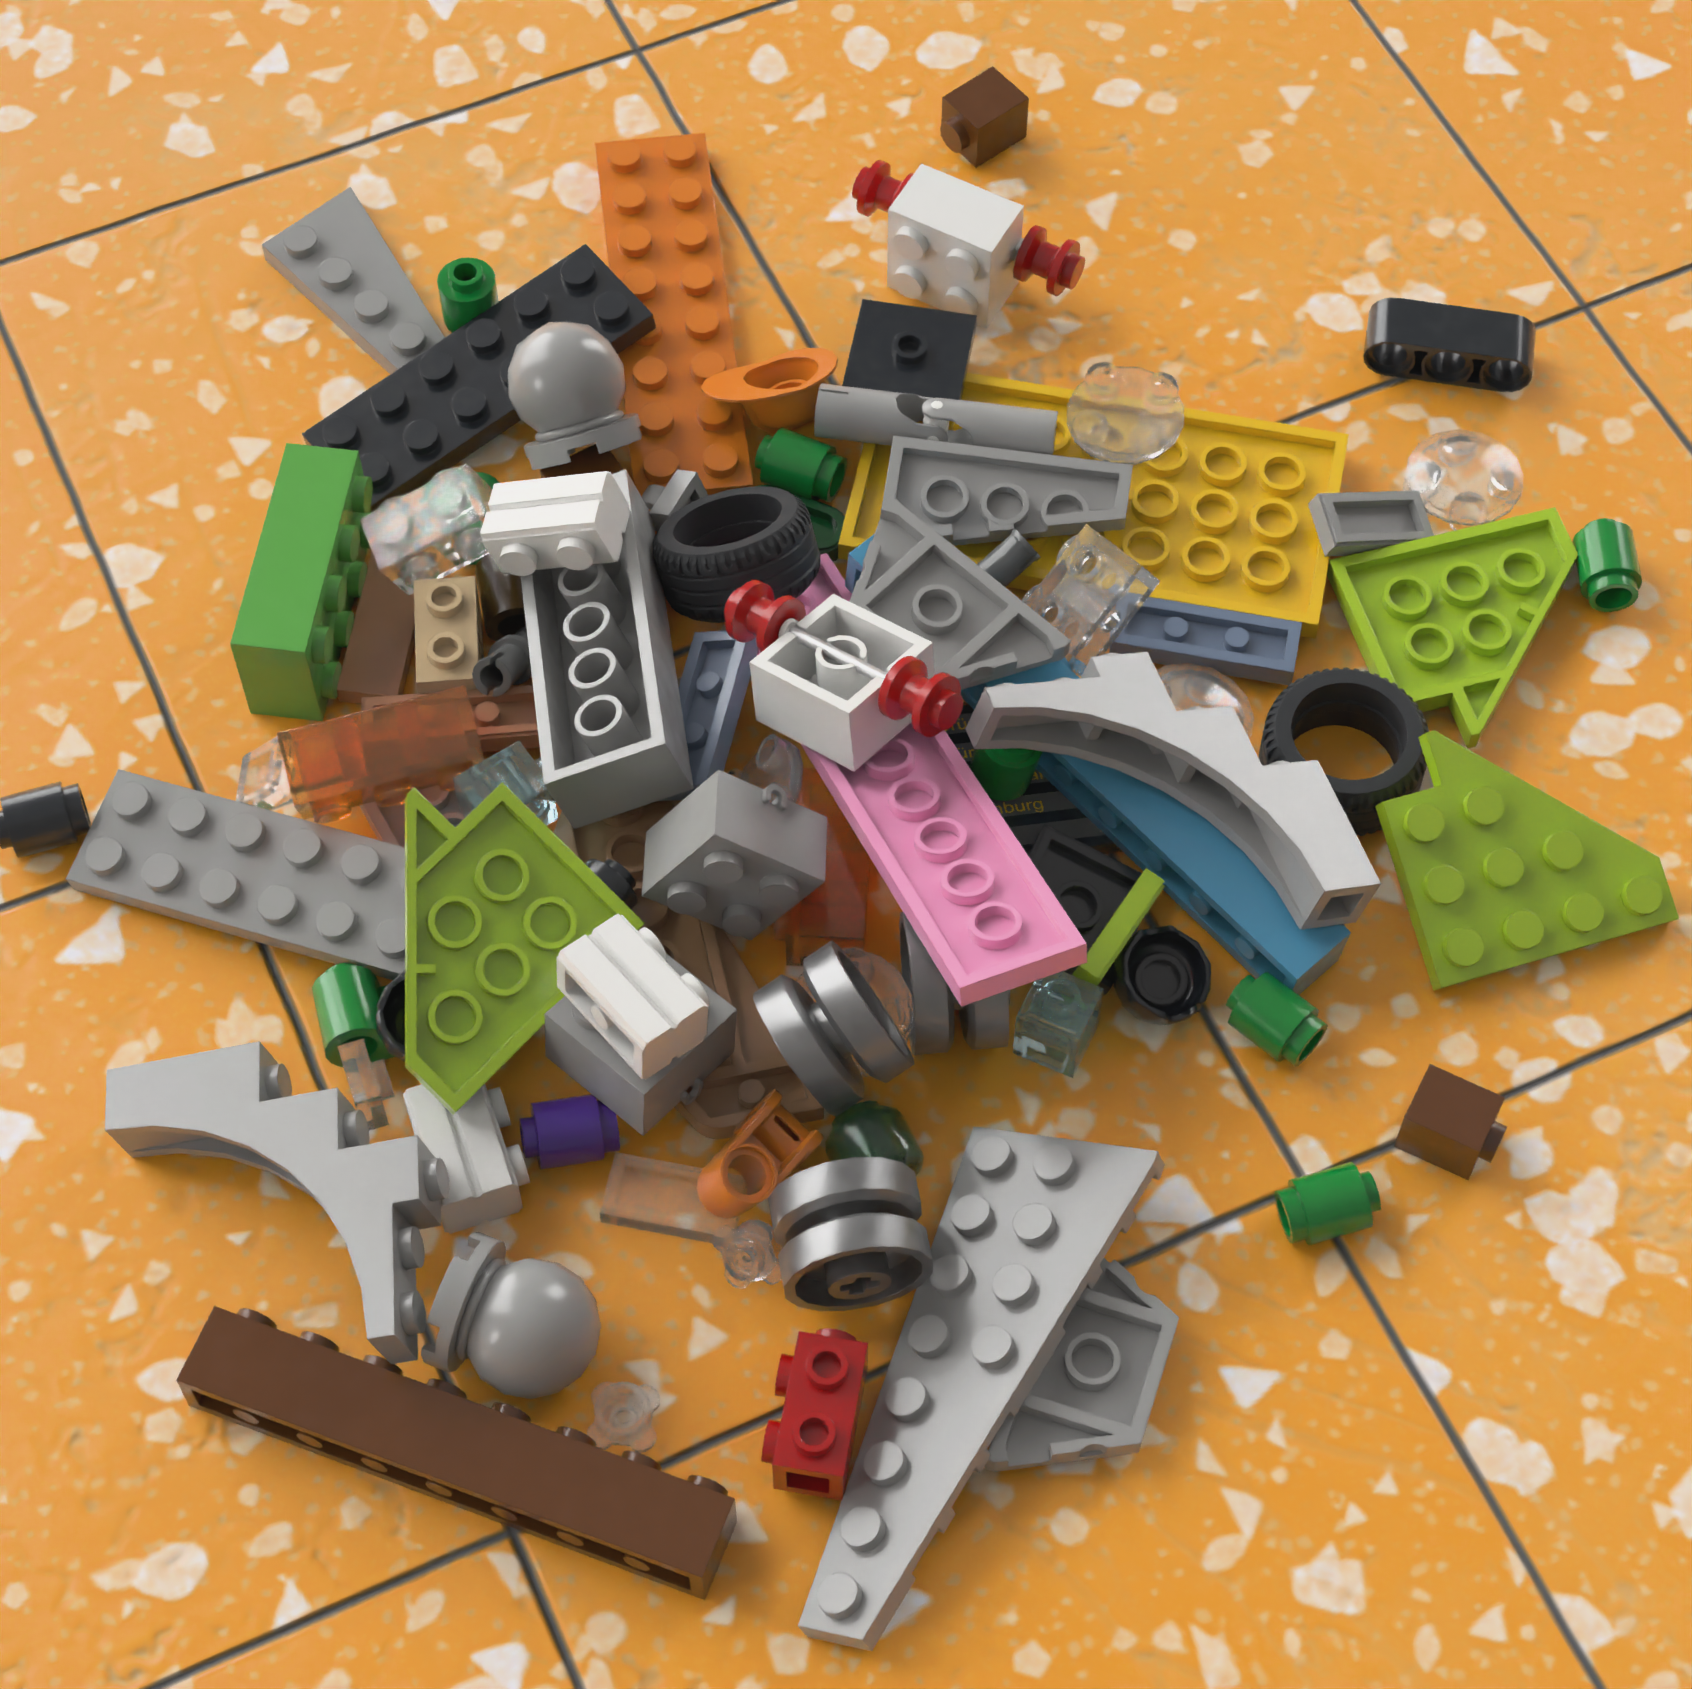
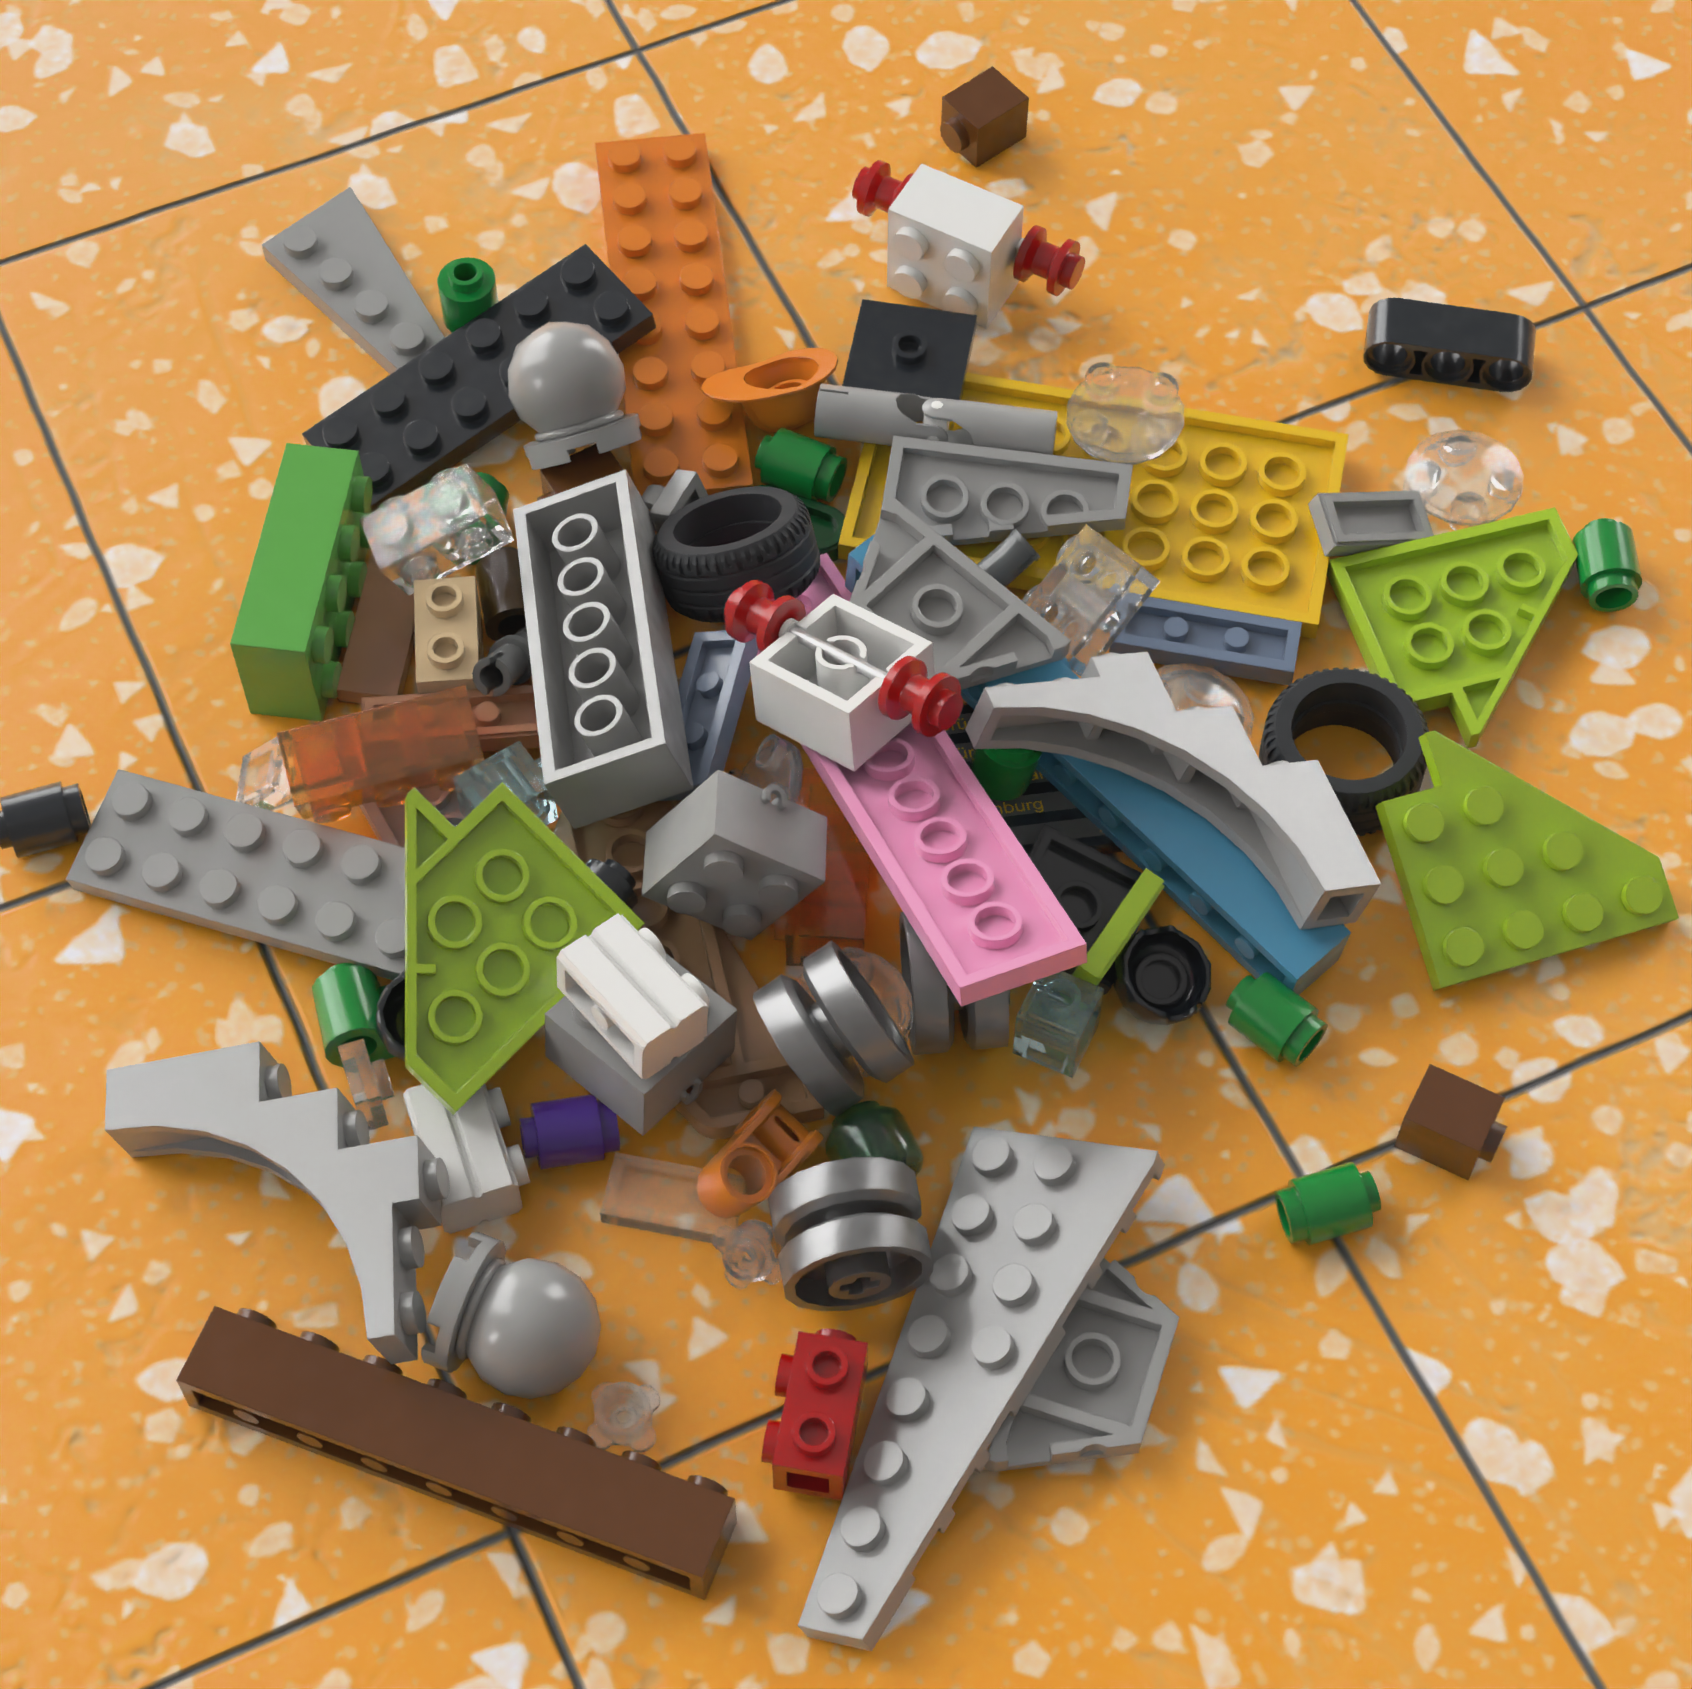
(555, 523): white brick -> none

